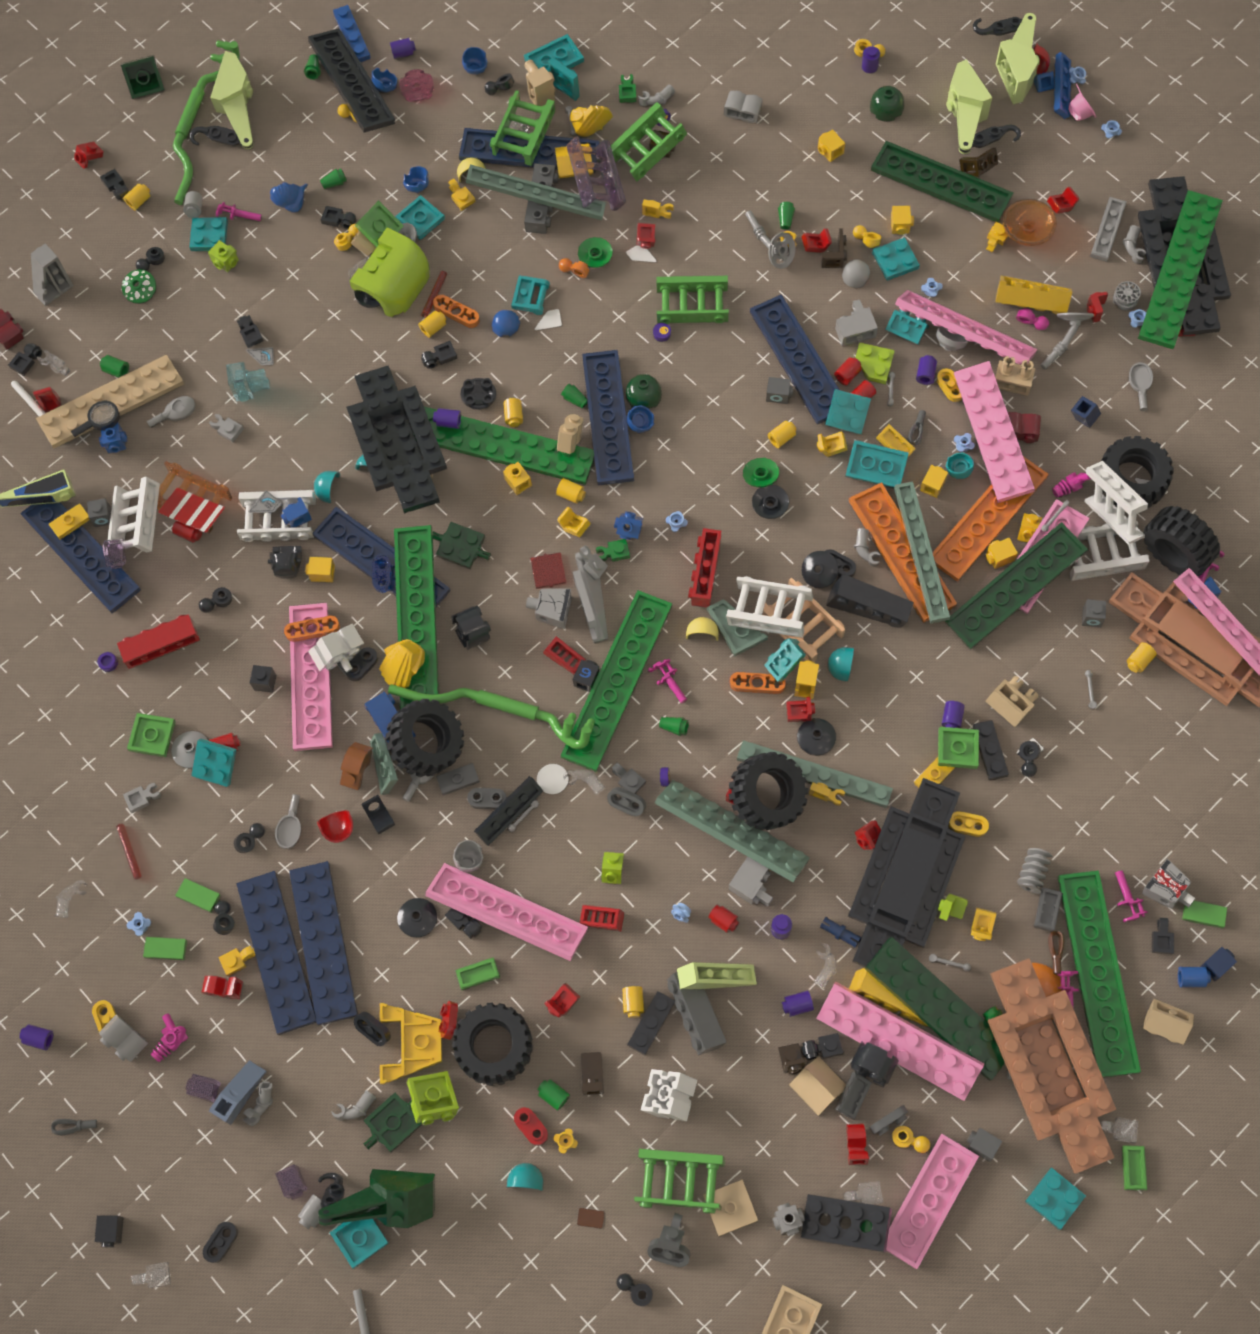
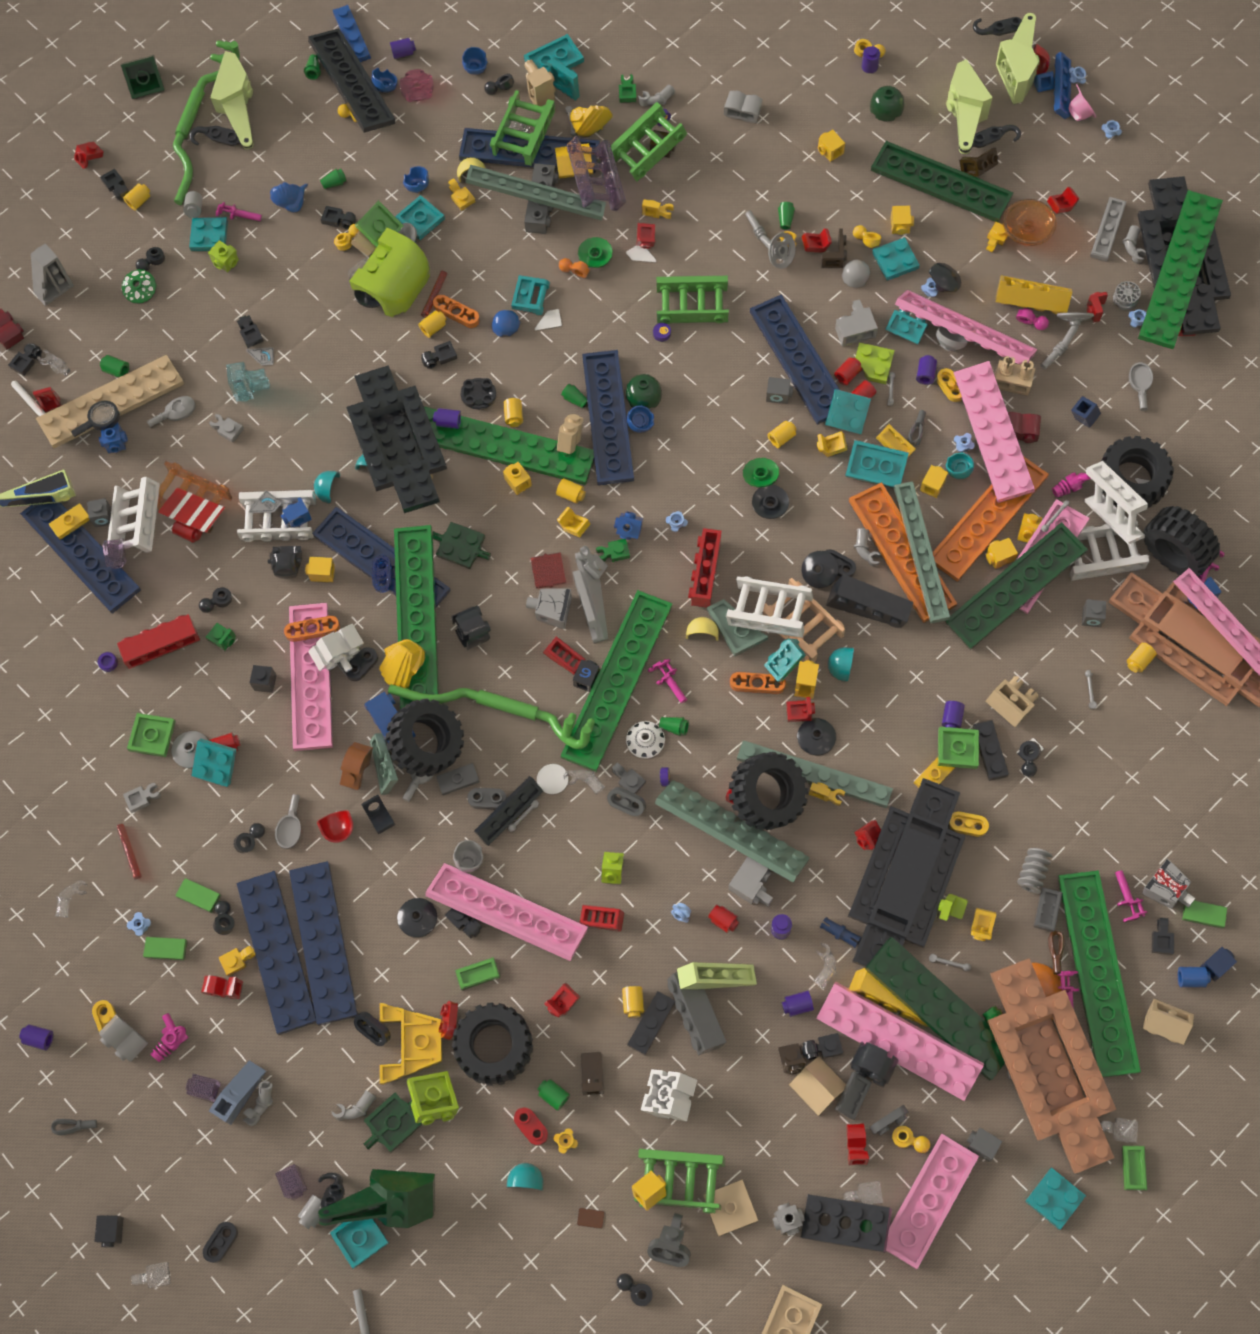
(221, 636): none -> green bracket
(645, 748): none -> white dish
(649, 1190): none -> yellow brick
(945, 277): none -> black dish

